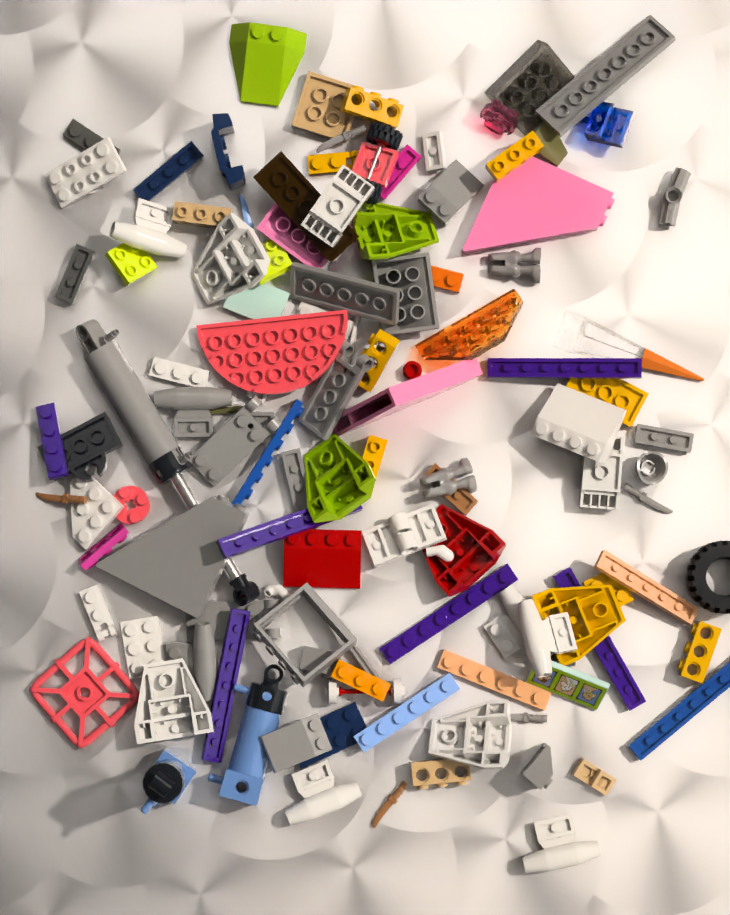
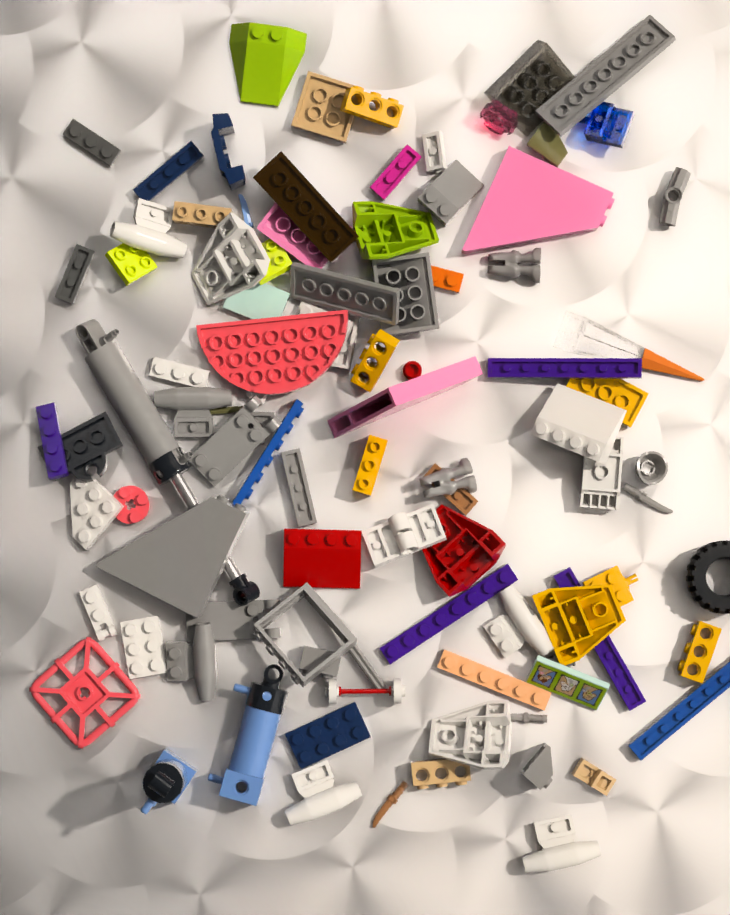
(65, 498): medium nougat piece -> none
(85, 172): white plate -> none
(103, 547): dark pink plate -> none
(170, 704): white wedge -> none
(225, 682): dark purple plate -> none
(269, 532): dark purple plate -> none
(276, 590): white arm -> none
(296, 743): light grey slope -> none
(330, 162): yellow plate -> none
(334, 392): light grey hinge -> none
(336, 480): lime wedge -> none
(337, 205): white plate -> none
(344, 136): light grey piece -> none
(360, 680): light orange plate -> none
(378, 157): plate -> none
(406, 712): light blue plate -> none
(441, 551): white arm -> none
(475, 332): clear orange plate -> none
(514, 156): yellow brick -> none
(544, 636): white plate -> none
(646, 587): light nougat plate -> none
(663, 438): light grey plate -> none

